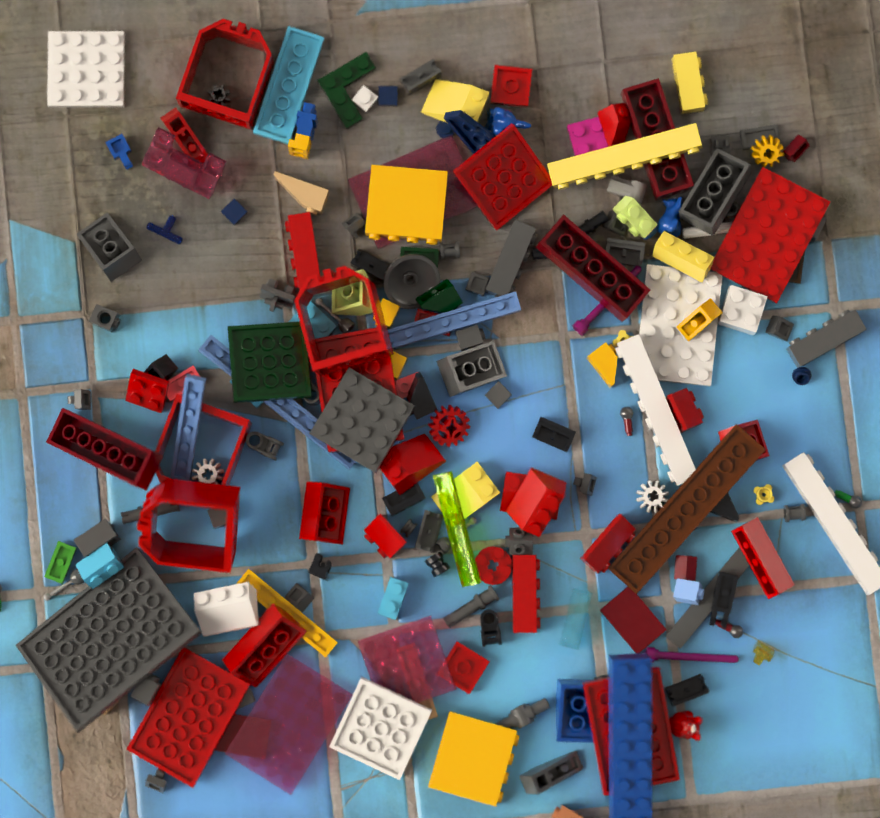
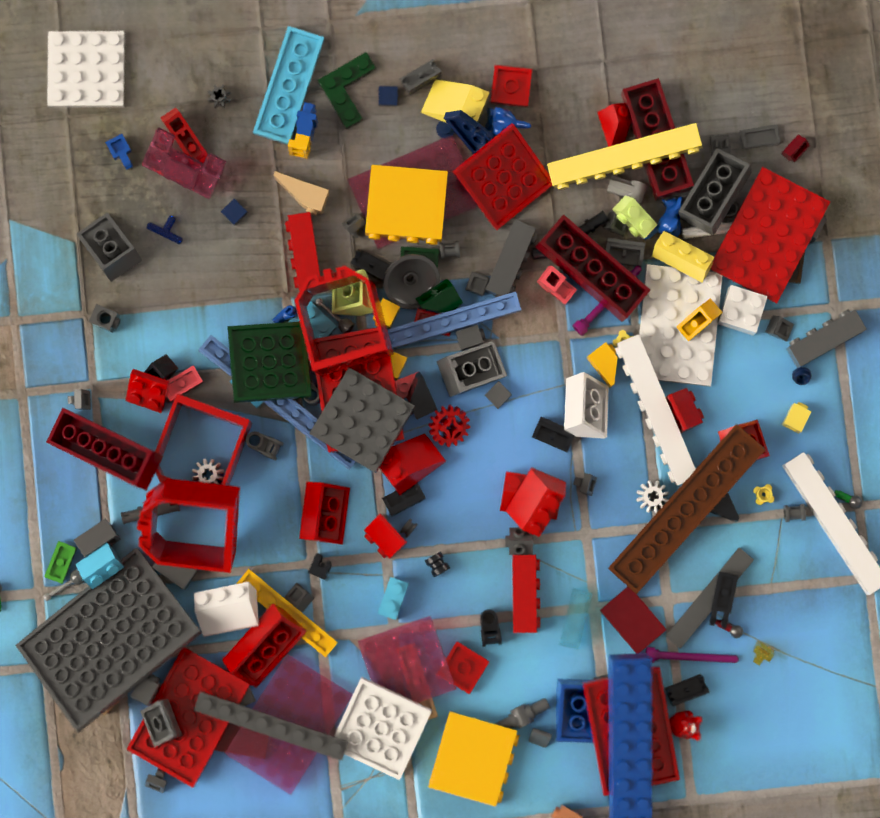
(161, 722): none -> dark grey slope
(178, 575): none -> dark grey slope
(188, 427): medium blue plate -> none
(217, 517): dark grey brick -> none
(240, 35): red container -> none
(271, 725): none -> dark grey plate
(276, 297): dark grey hips -> none
(287, 313): none -> blue arm
(365, 99): white plate -> none
(429, 531): dark grey hinge -> none
(444, 542): dark grey hinge -> none
(456, 529): clear neon green plate -> none
(473, 489): light yellow slope -> none
(479, 602): dark grey pin -> none
(497, 555): red plate -> none
(539, 737): none -> dark grey slope
(550, 773): dark grey slope -> none
(554, 283): none -> coral brick
(586, 136): dark pink plate -> none
(586, 406): none -> white slope
(608, 544): red slope -> none
(627, 413): piece -> none
(685, 567): dark red piece -> none
(688, 592): light blue brick -> none
(689, 82): light yellow brick -> none
(763, 558): brick -> none
(774, 152): yellow gear -> none
(796, 417): none -> light yellow brick

